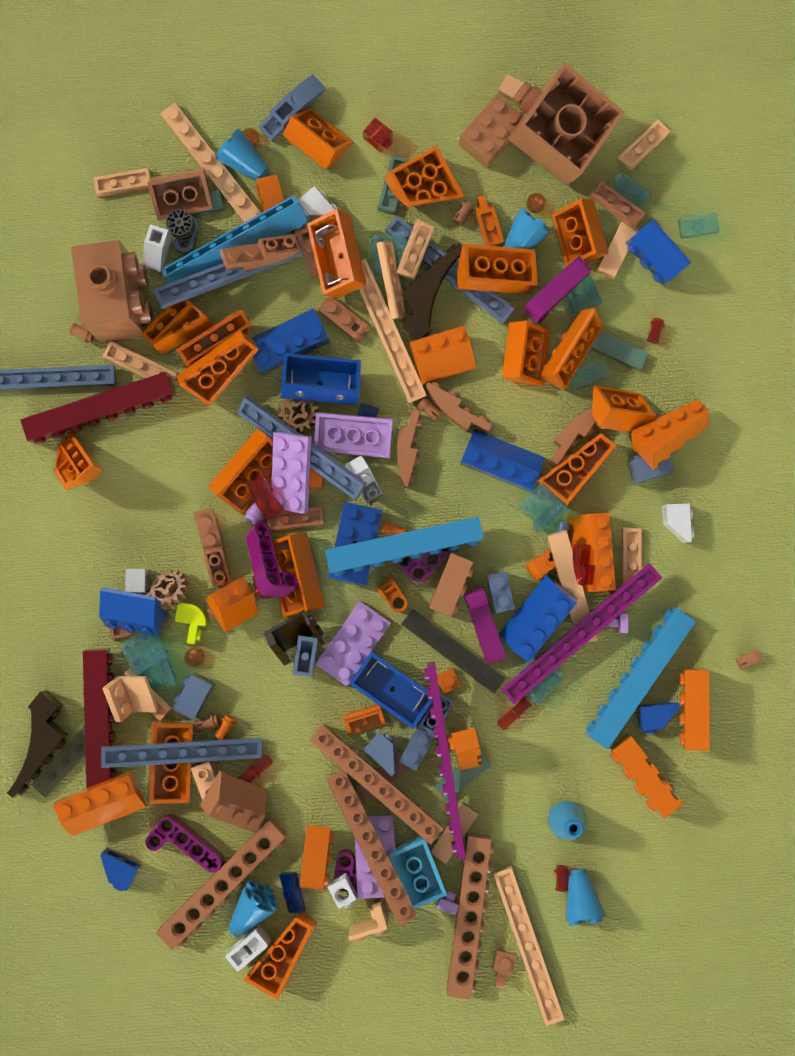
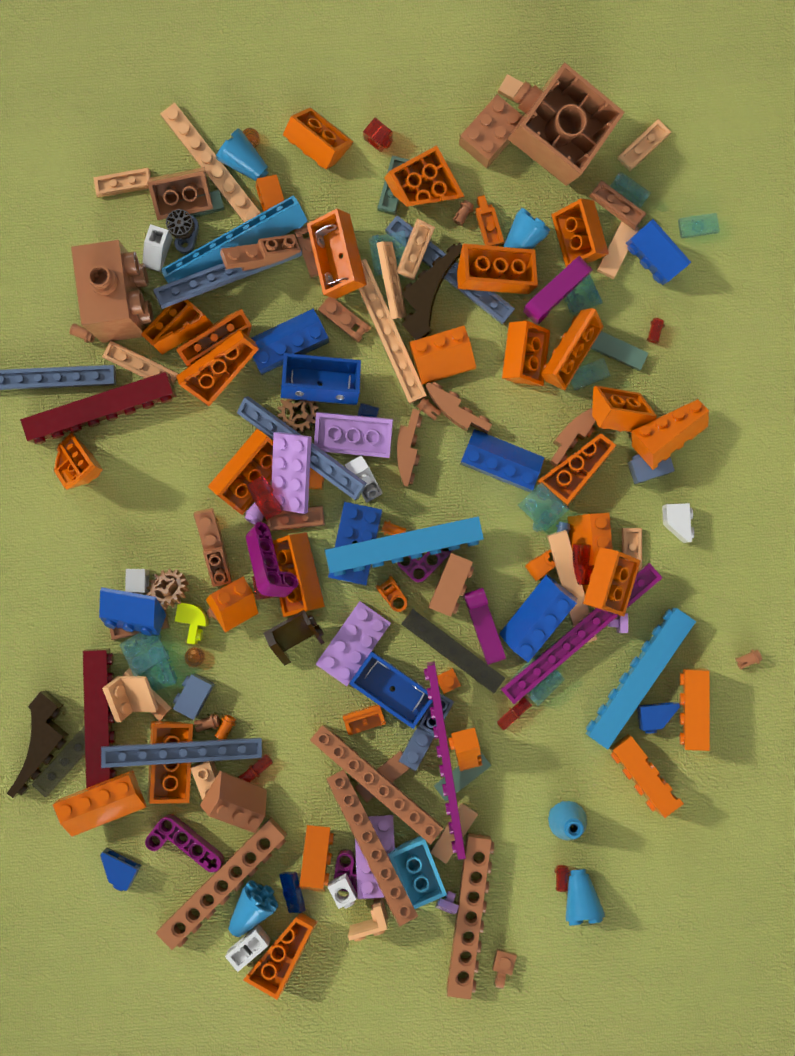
(294, 102): sand blue slope -> none
(305, 656): sand blue slope -> none
(315, 204): white slope -> none
(383, 752): sand blue slope -> none
(500, 592): sand blue brick -> none
(528, 946): light nougat plate -> none
(536, 203): clear orange tile -> none
(611, 581): none -> orange slope

